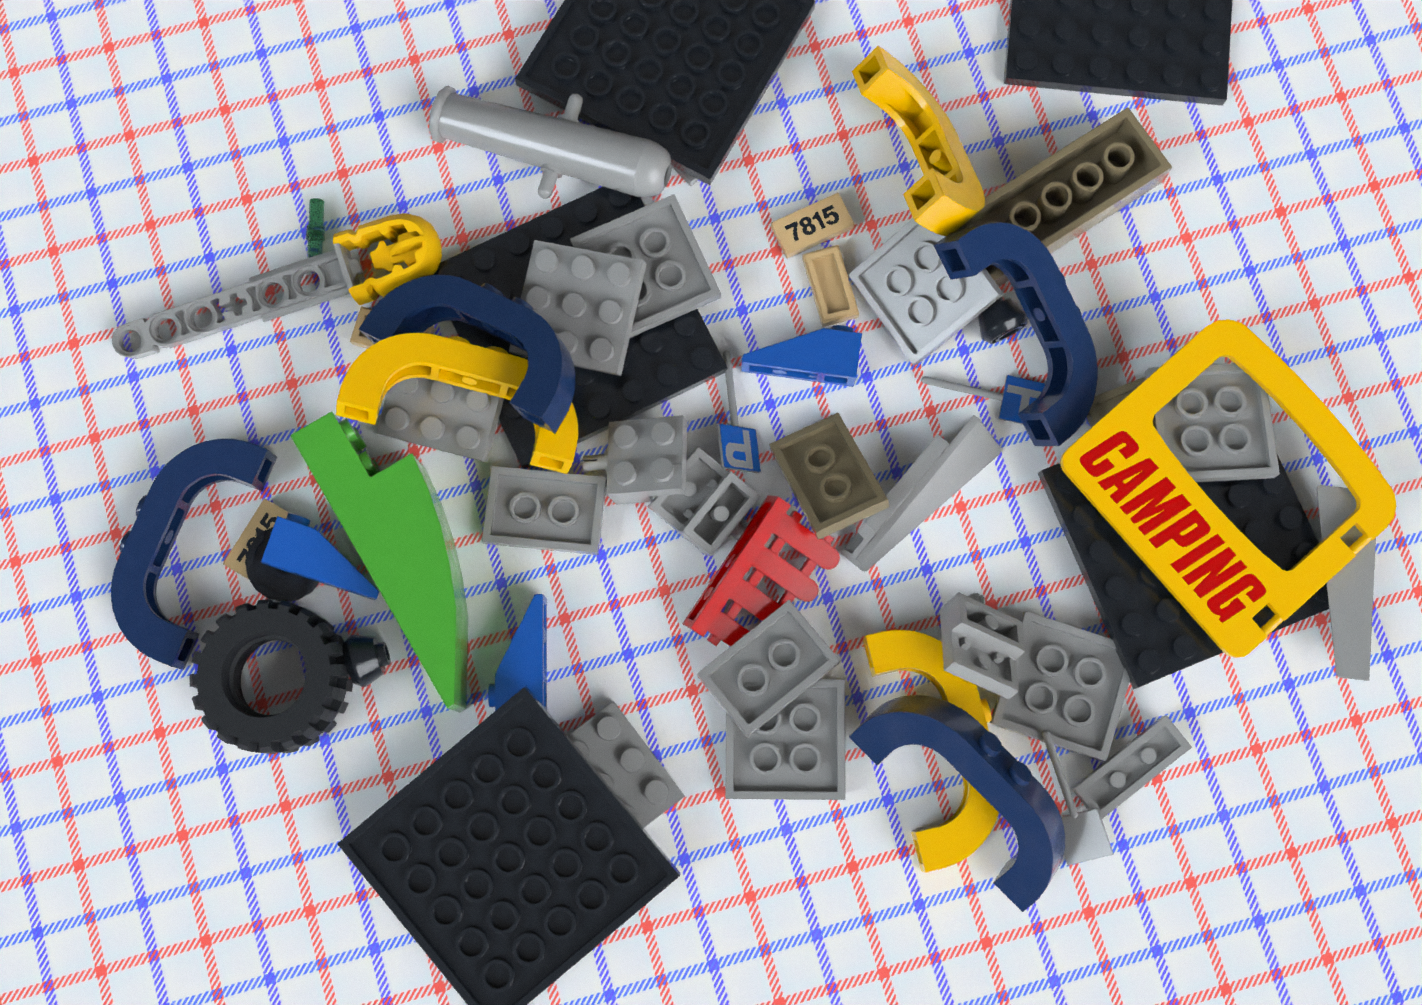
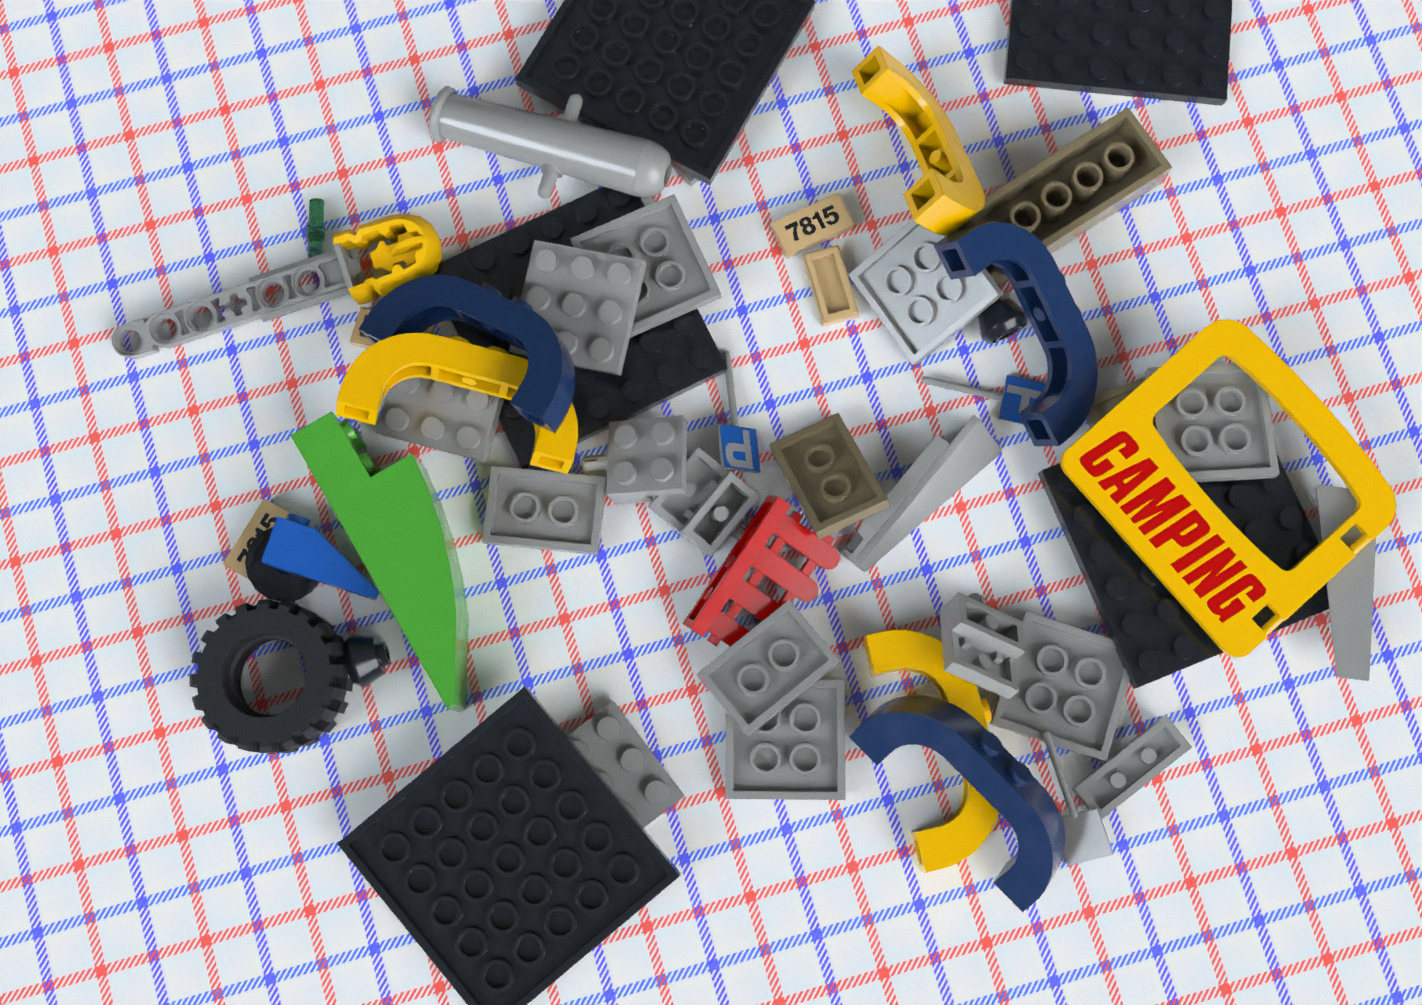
(154, 534): dark blue arch -> none
(525, 658): blue slope -> none
(818, 356): blue slope -> none

